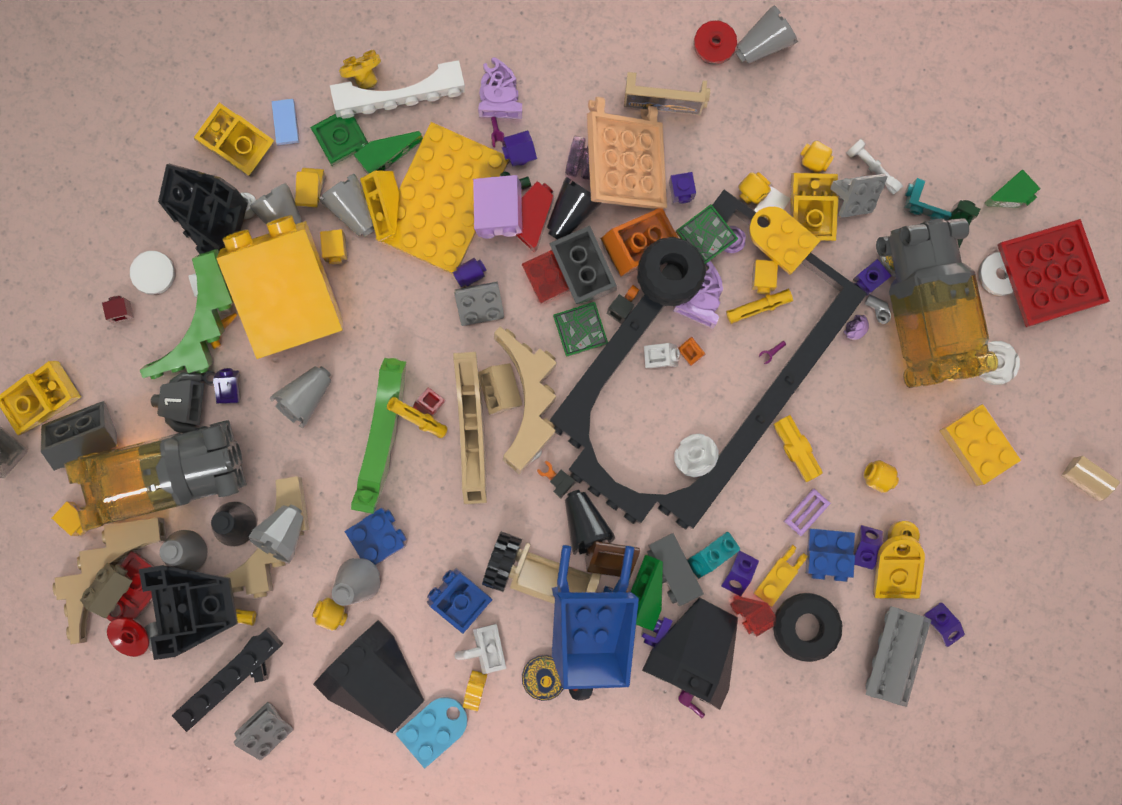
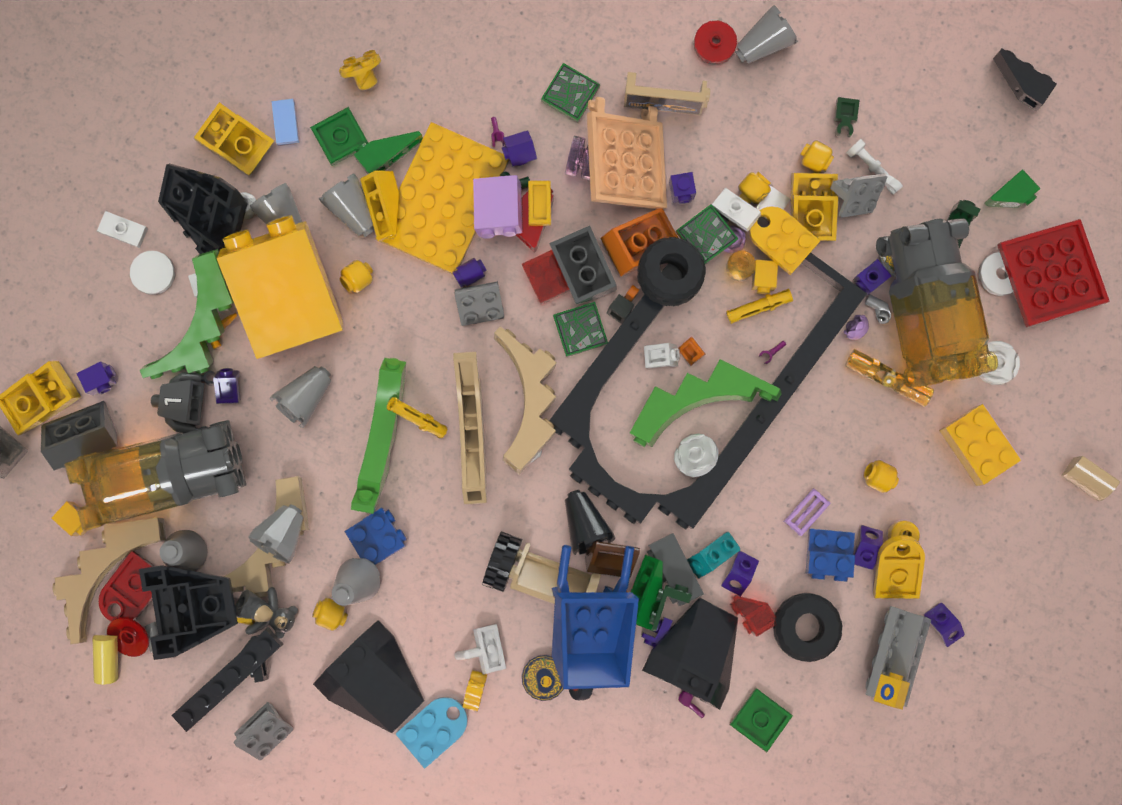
(97, 378): none -> dark purple brick
(105, 659): none -> light yellow brick
(106, 590): dark tan brick -> none
(117, 309): dark red plate -> none
(122, 229): none -> white plate
(233, 523): black cone -> none
(253, 607): none -> dark grey piece
(308, 187): yellow slope -> none
(333, 246): yellow brick -> none
(356, 276): none -> yellow head
(429, 402): red slope -> none
(443, 82): white arch -> none
(458, 600): blue plate -> none
(499, 388): tan brick -> none
(500, 95): lavender piece -> none
(539, 203): none -> yellow tile
(560, 480): pearl dark grey piece -> none
(570, 92): none -> tile
(570, 209): black cone -> none
(678, 592): none -> dark green bracket
(706, 301): lavender piece -> none
(724, 384): none -> bright green arch
(736, 209): none -> white plate
(747, 266): none -> clear yellow head
(761, 720): none -> green tile
(779, 577): yellow hinge -> none
(797, 448): yellow piece -> none
(847, 113): none -> dark green plate
(869, 367): none -> clear yellow piece
(891, 690): none -> yellow brick
(916, 207): teal bracket -> none
(1026, 82): none -> black slope

